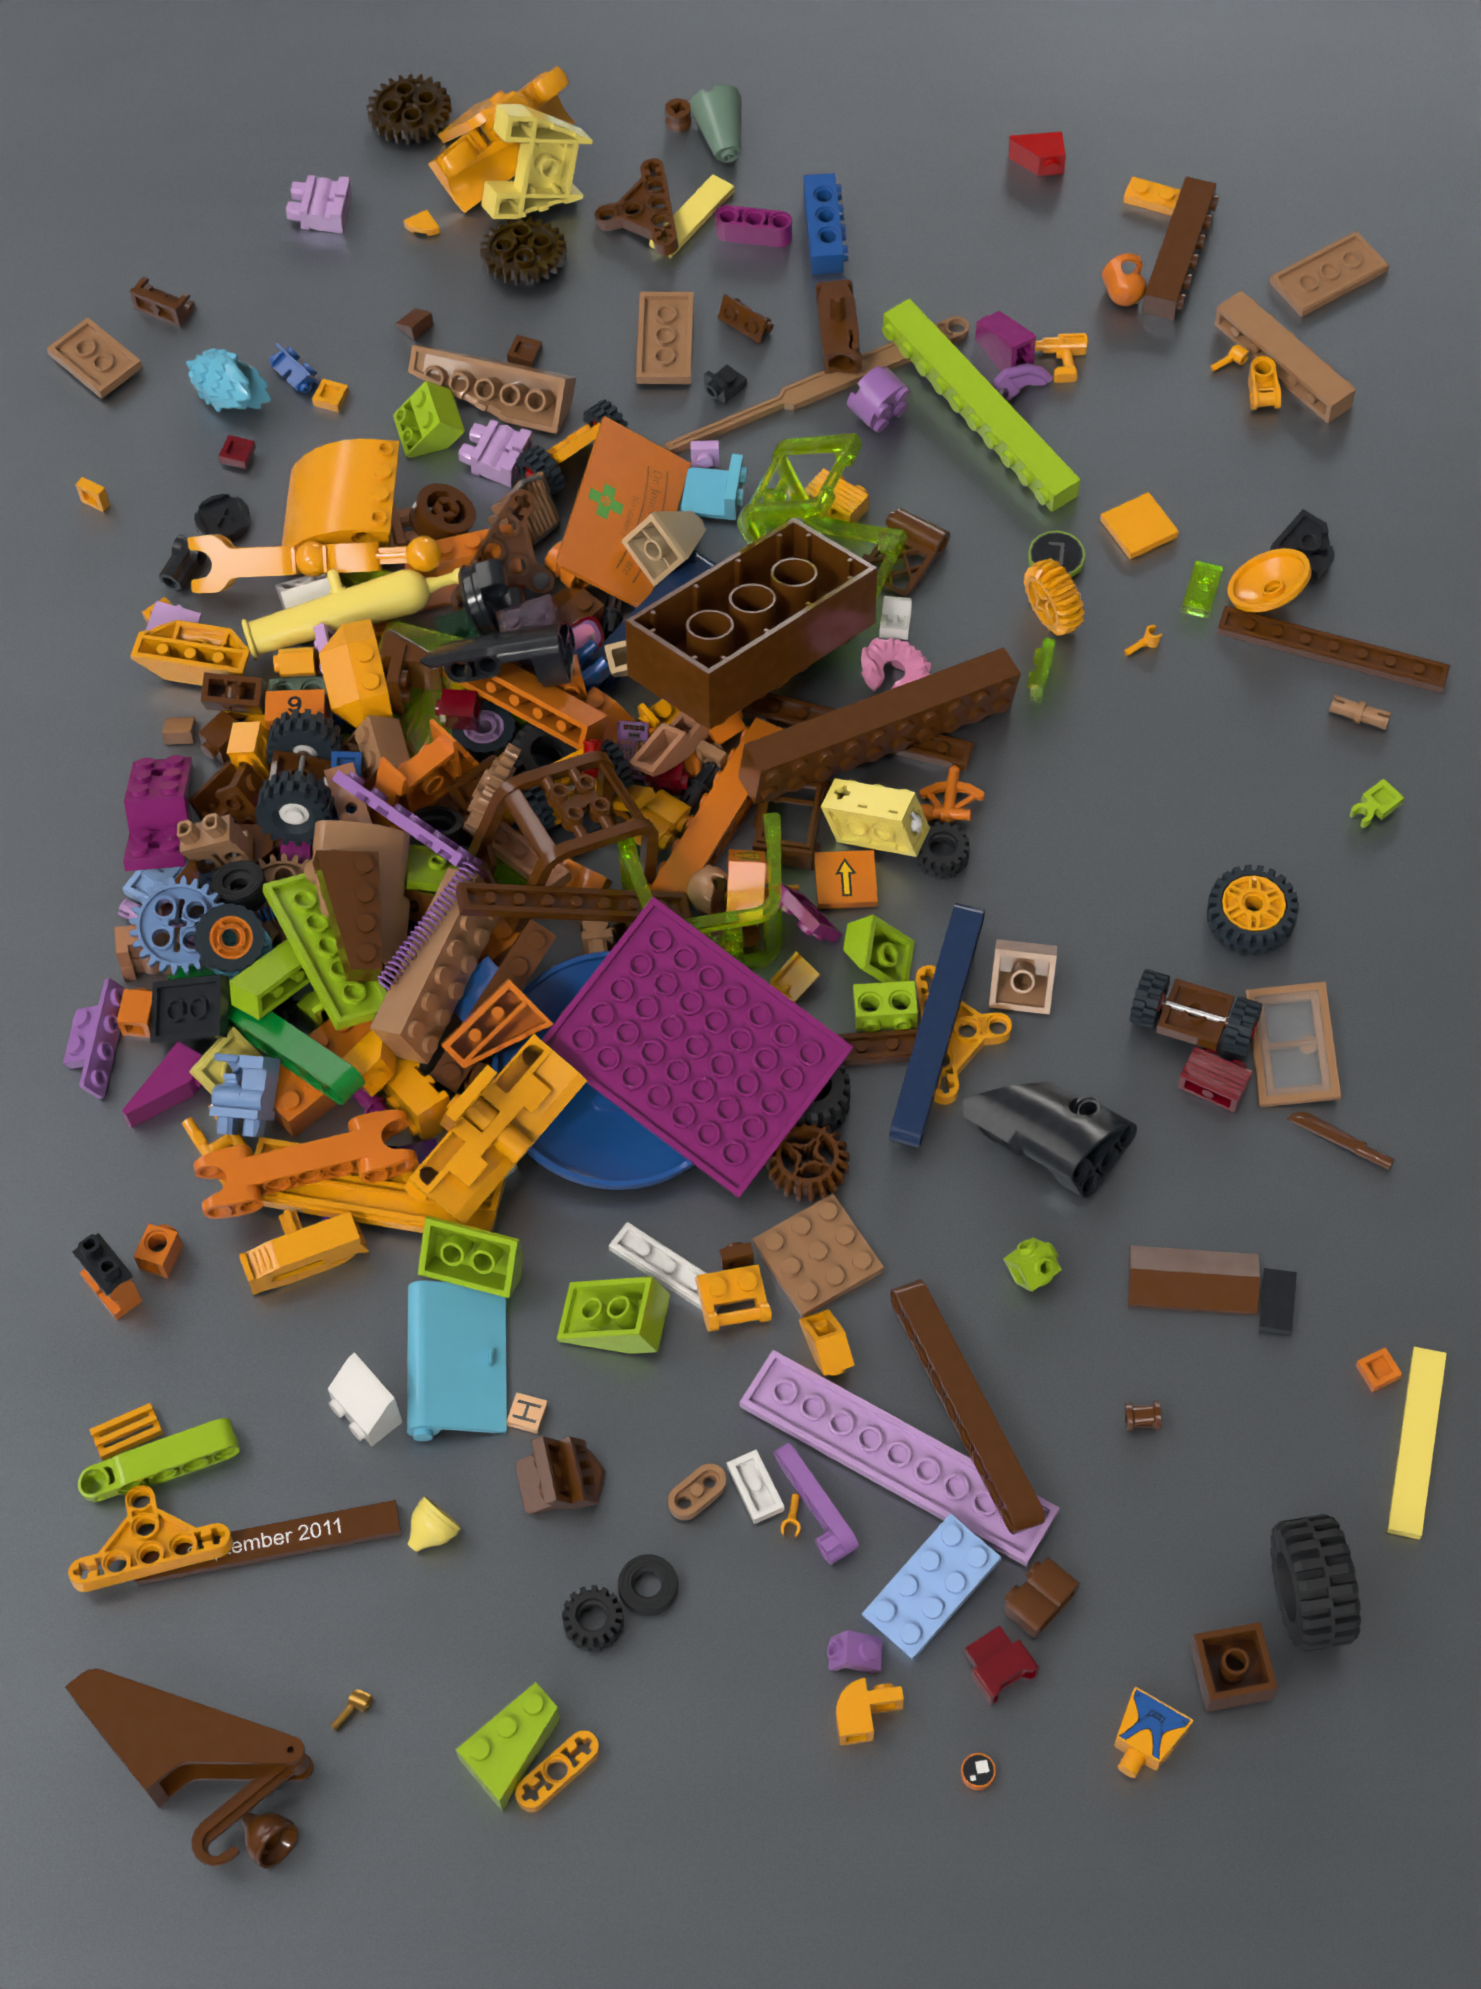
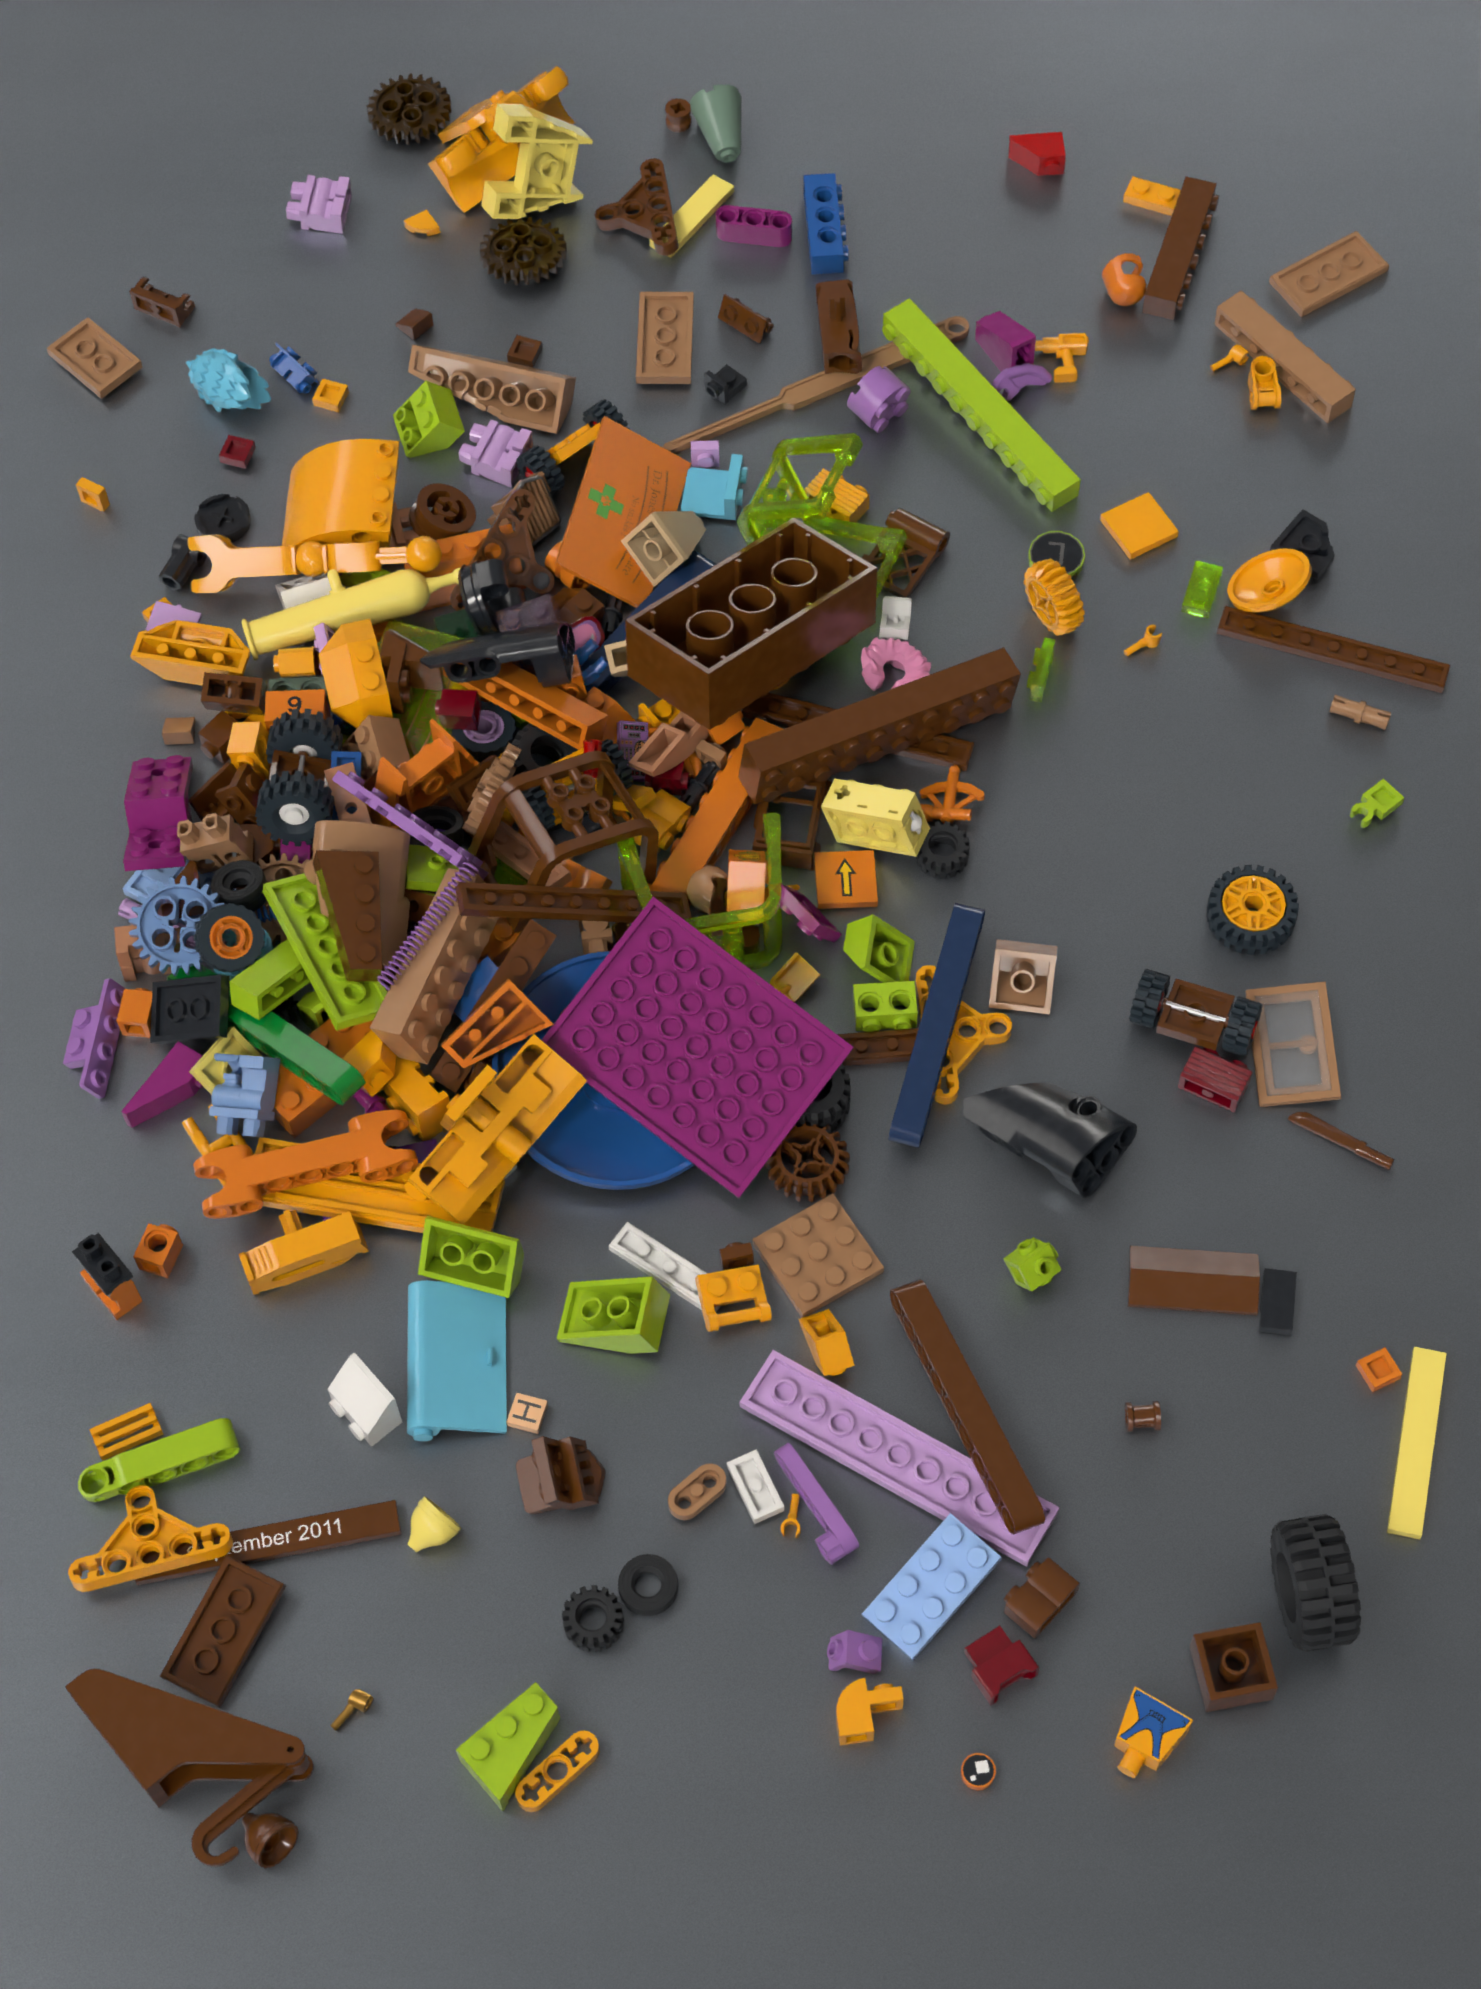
(223, 1631): none -> reddish brown tile

